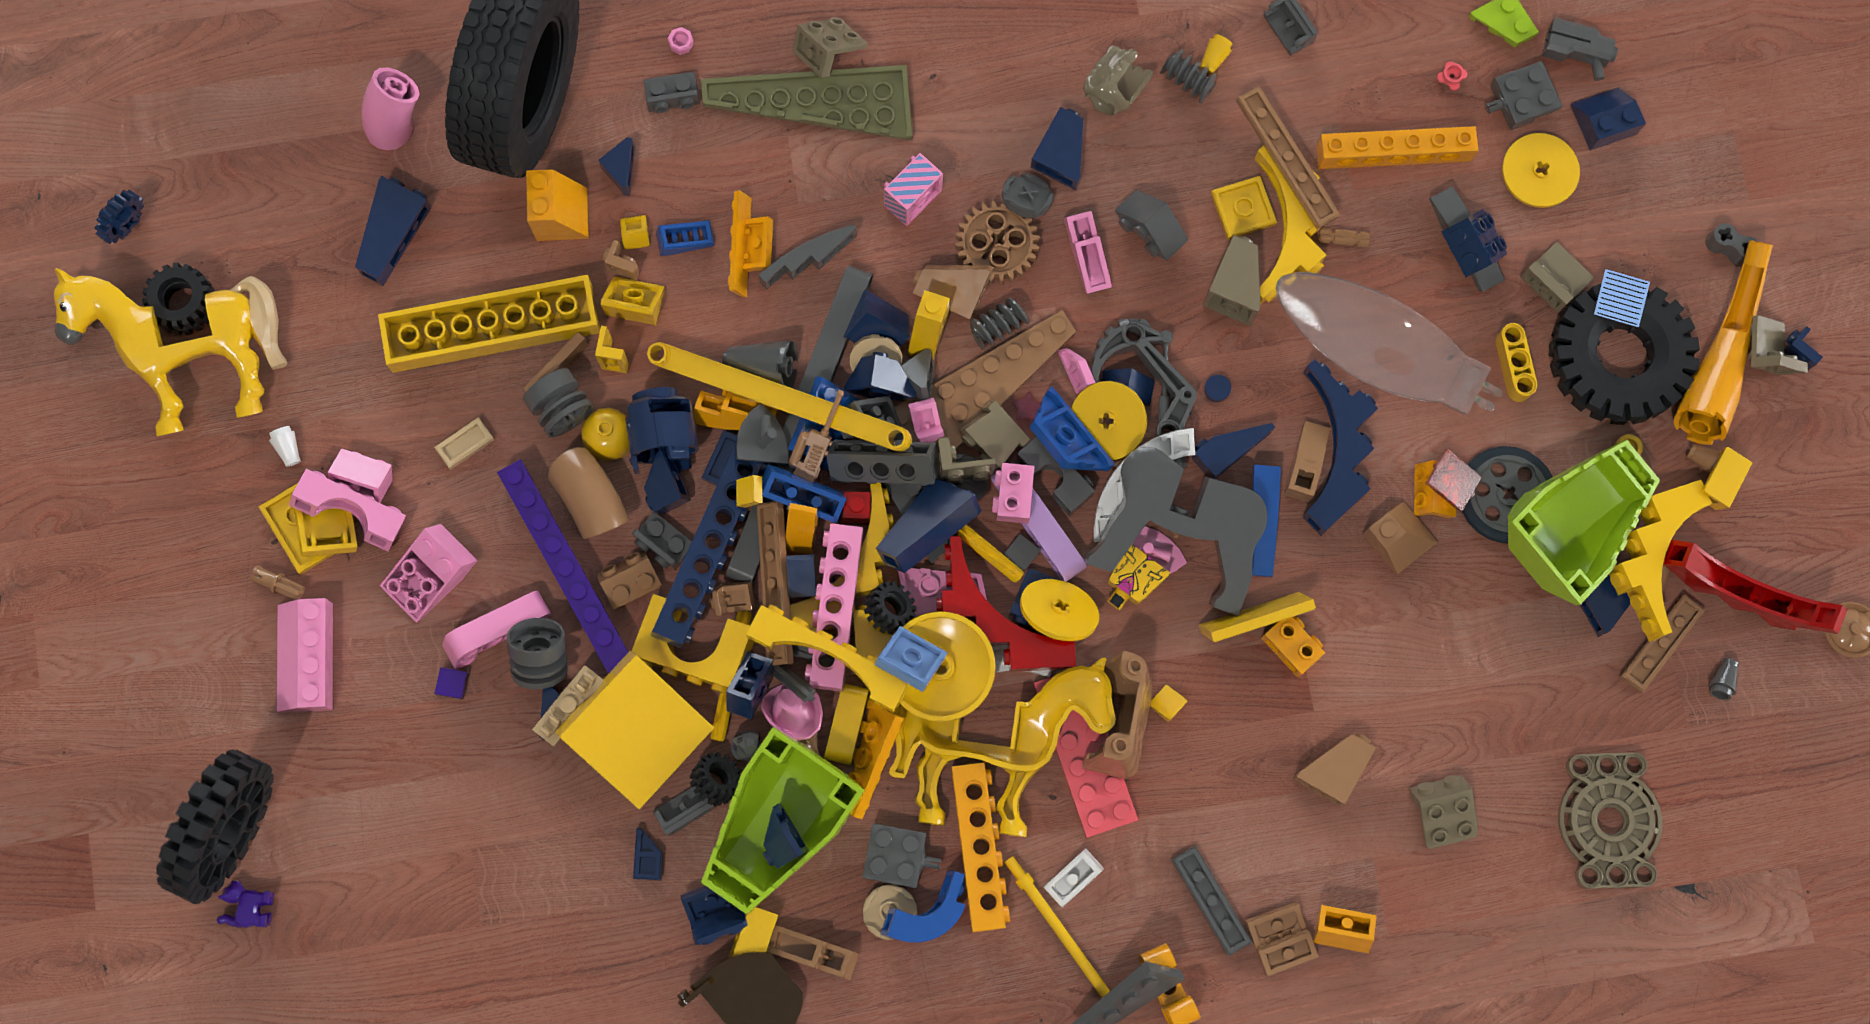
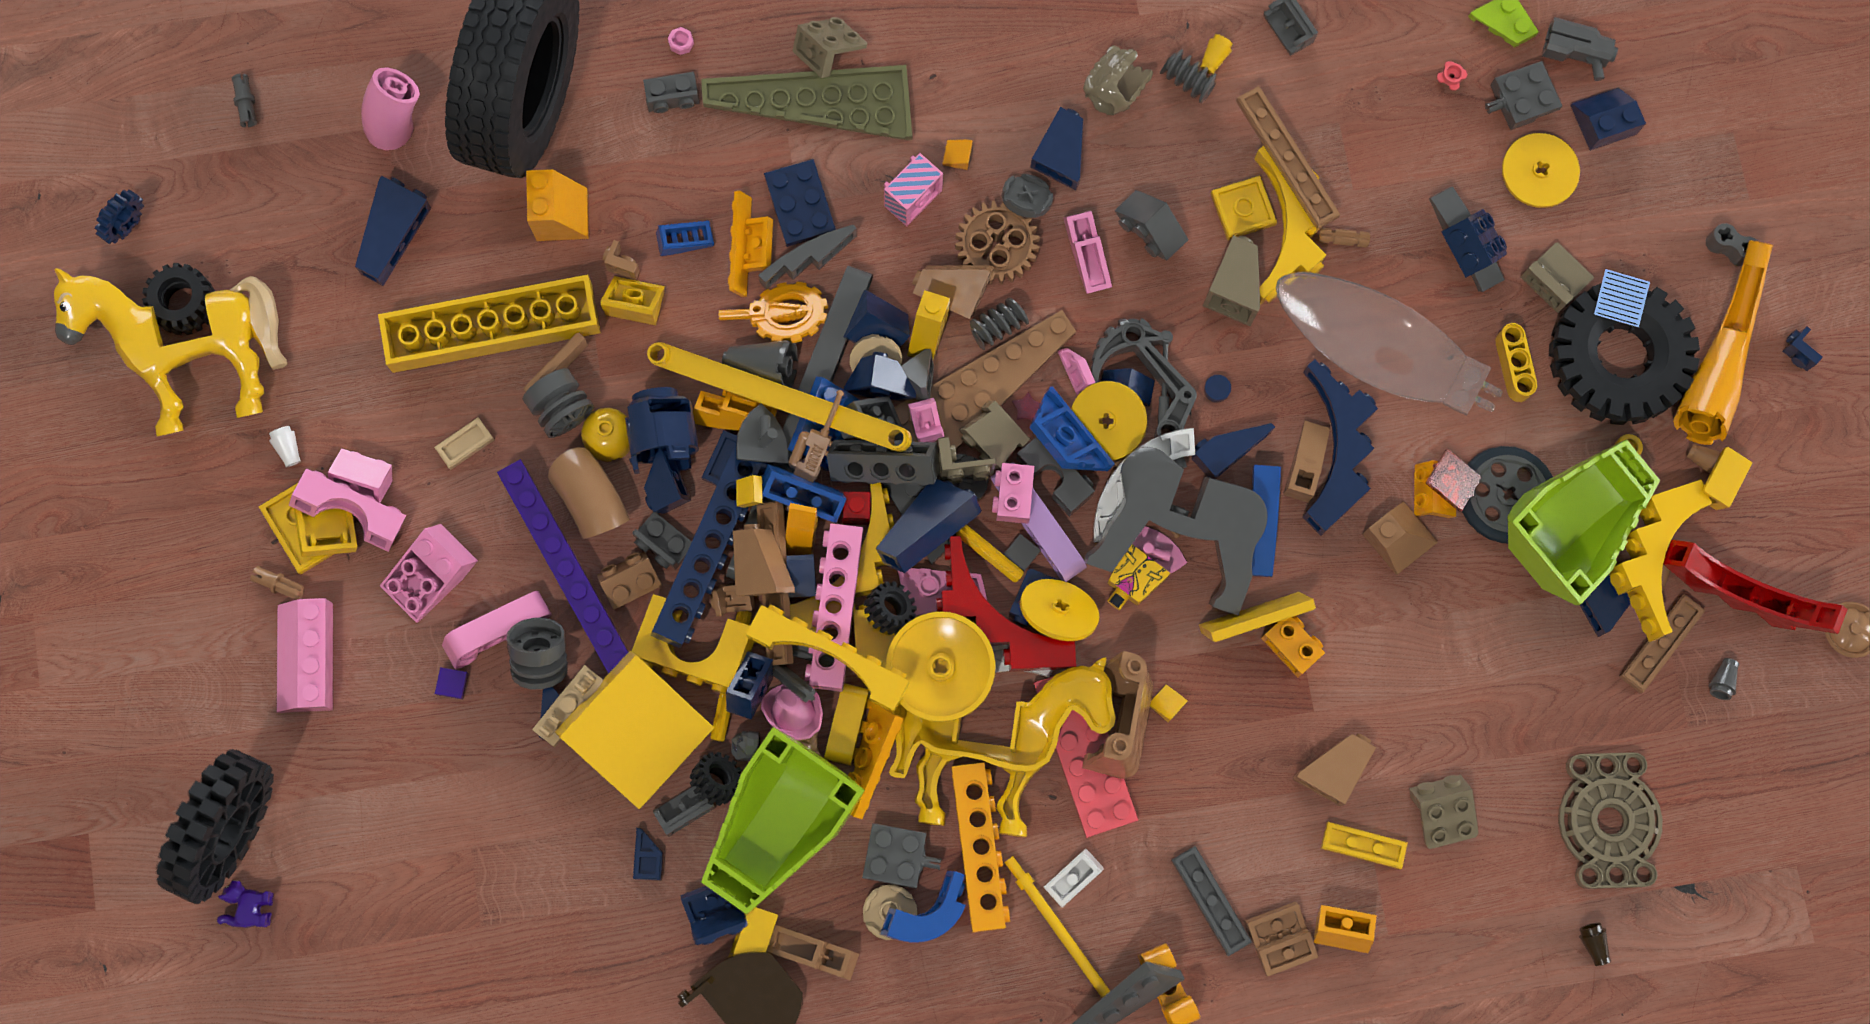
(244, 100): none -> dark grey pin
(610, 358): yellow panel -> none
(619, 164): dark blue slope -> none
(634, 232): yellow slope -> none
(759, 563): none -> medium nougat slope
(771, 310): none -> light orange bar
(782, 839): dark blue slope -> none
(799, 202): none -> dark blue plate
(911, 658): medium blue tile -> none
(957, 153): none -> light orange slope
(1364, 845): none -> yellow tile
(1397, 147): light orange brick -> none
(1596, 943): none -> dark brown cone
(1768, 348): dark tan bracket -> none

